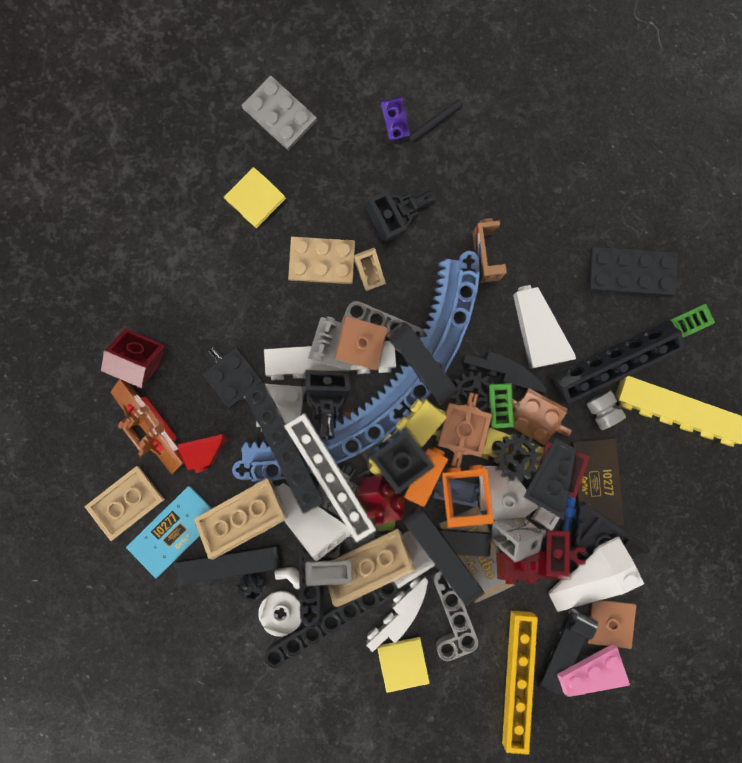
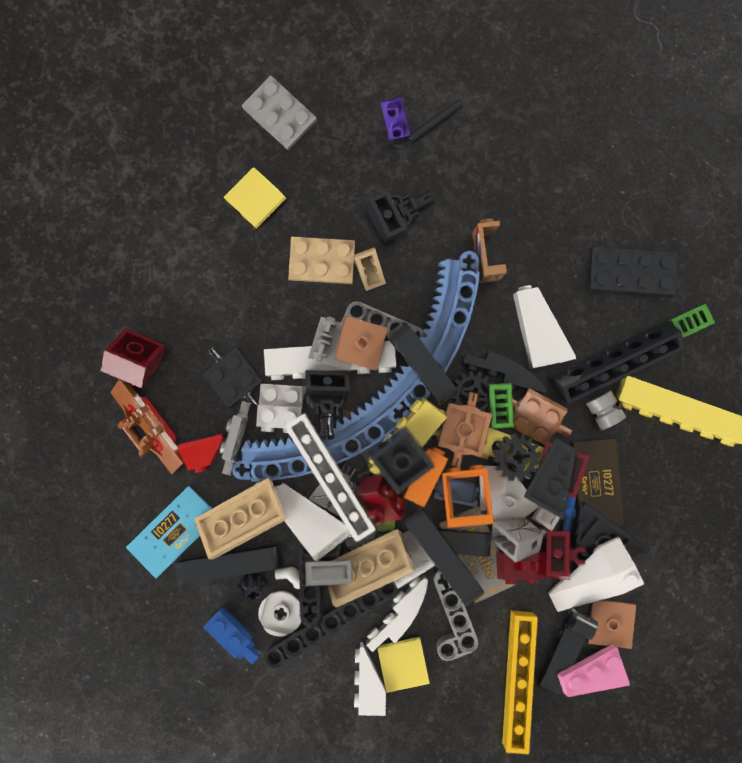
(124, 503): tan plate -> none
(232, 635): none -> blue hinge
(236, 431): none -> light grey plate
(284, 448): black brick -> none
(372, 692): none -> white slope

